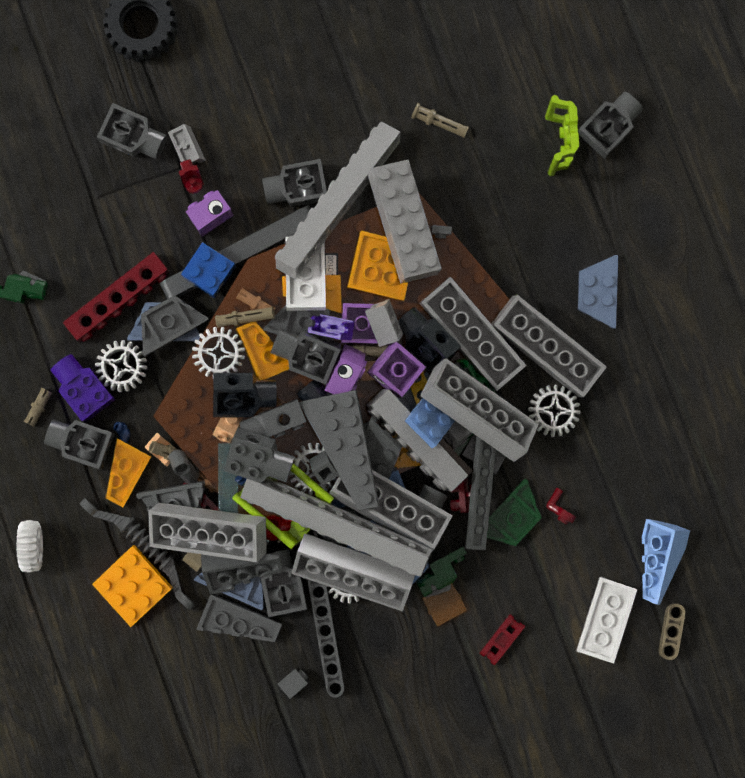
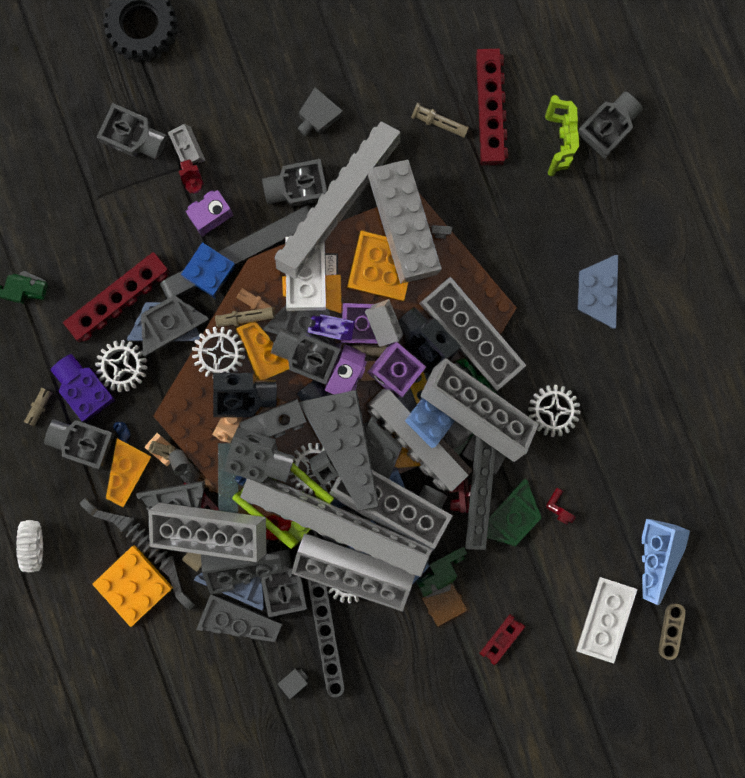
(318, 113): none -> dark grey torso
(492, 58): none -> dark red brick
(548, 346): light grey brick -> none

